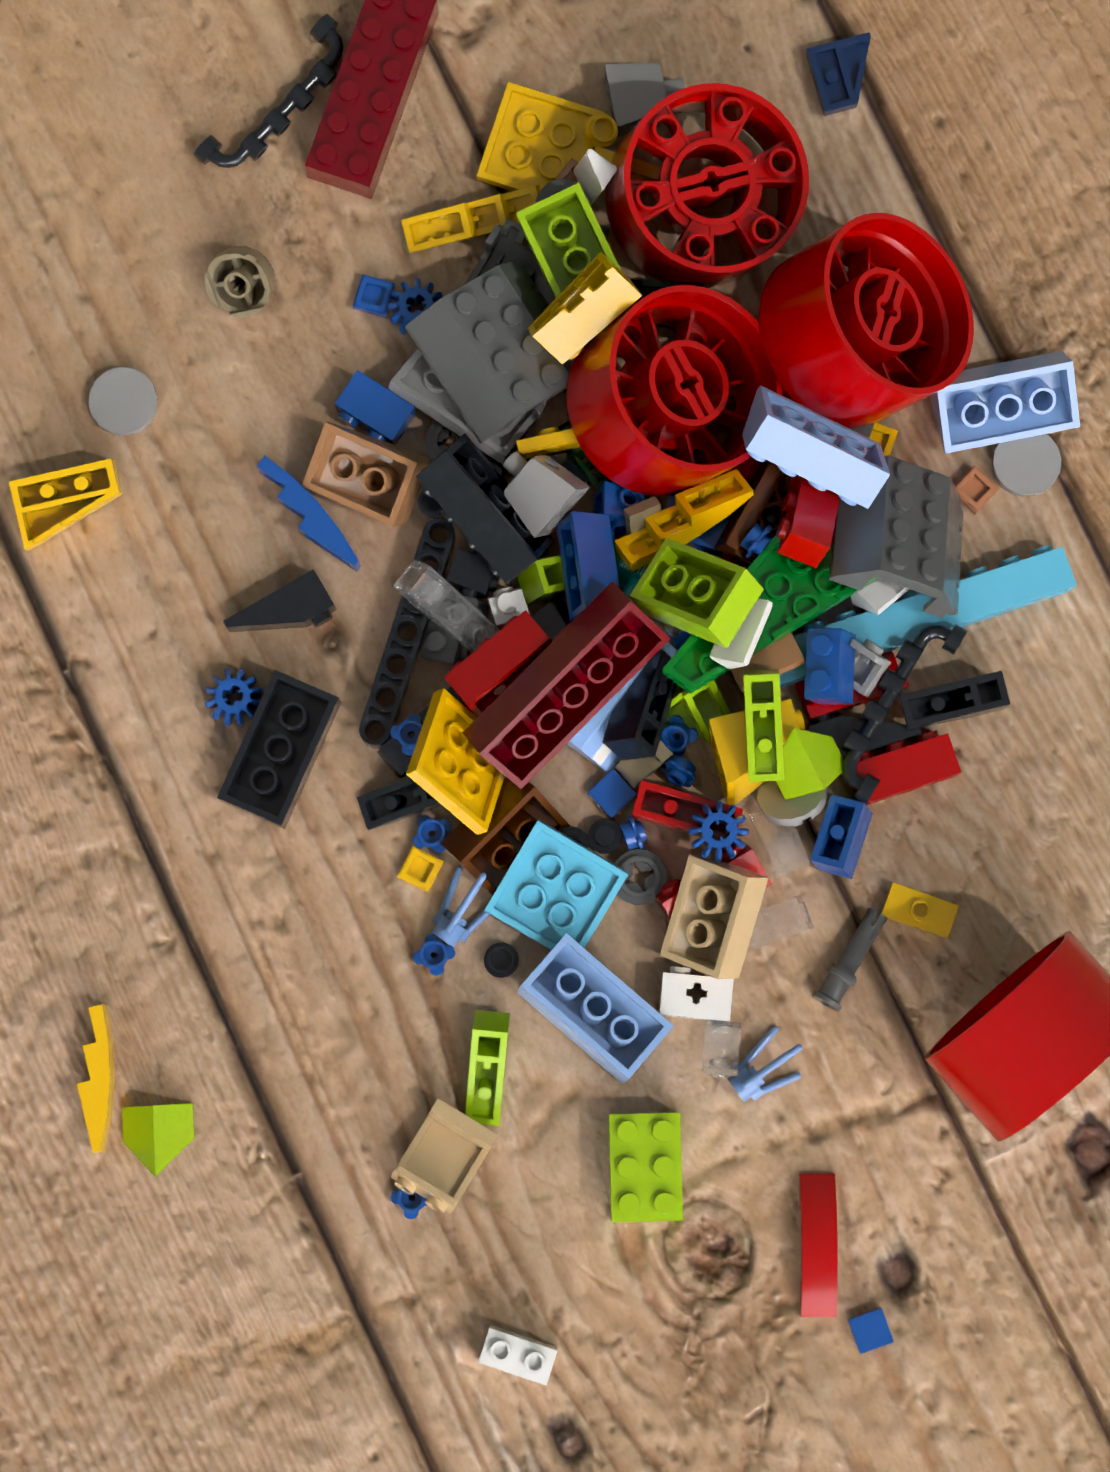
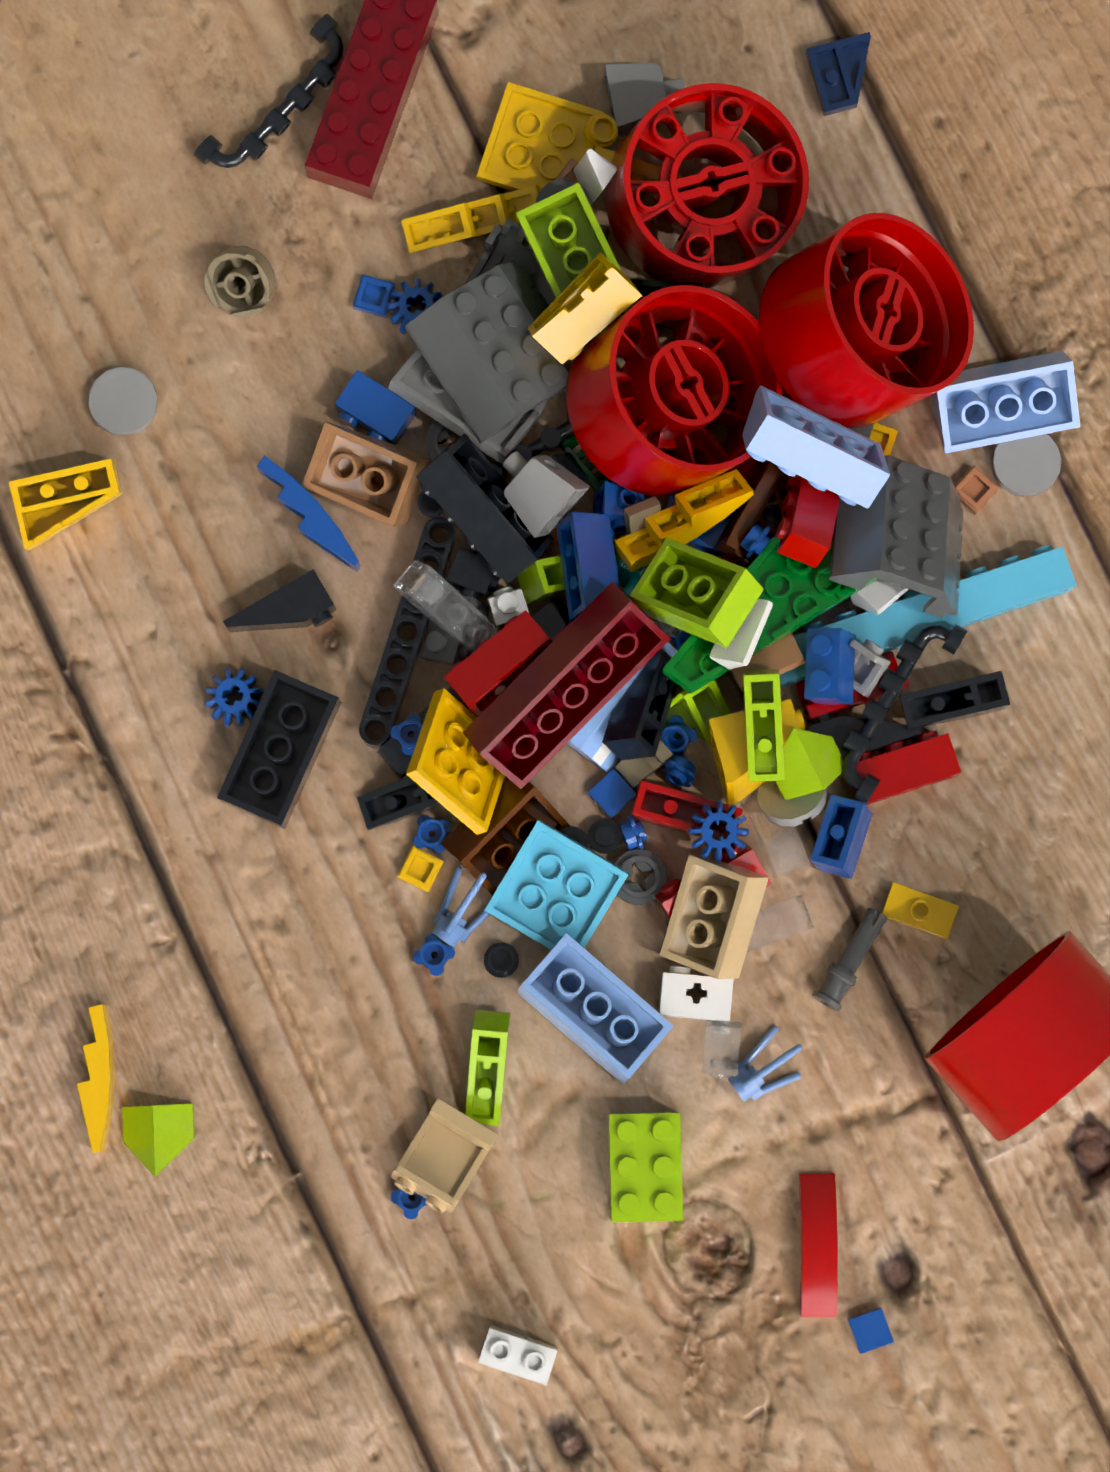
(549, 441): yellow plate -> none

